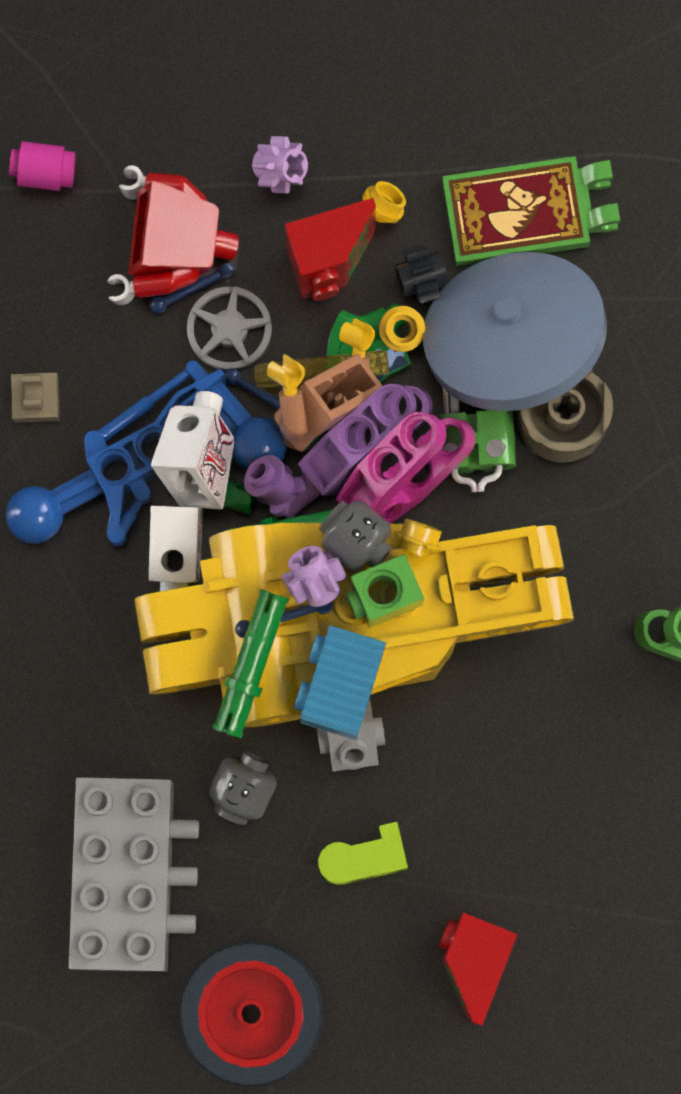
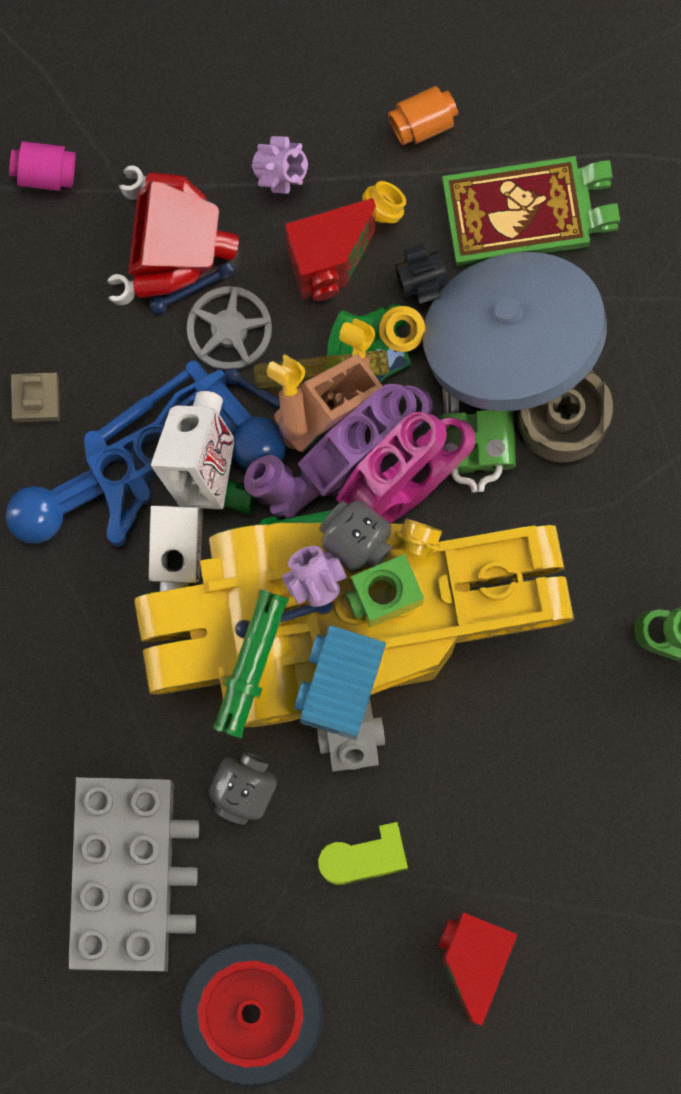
(423, 115): none -> orange brick

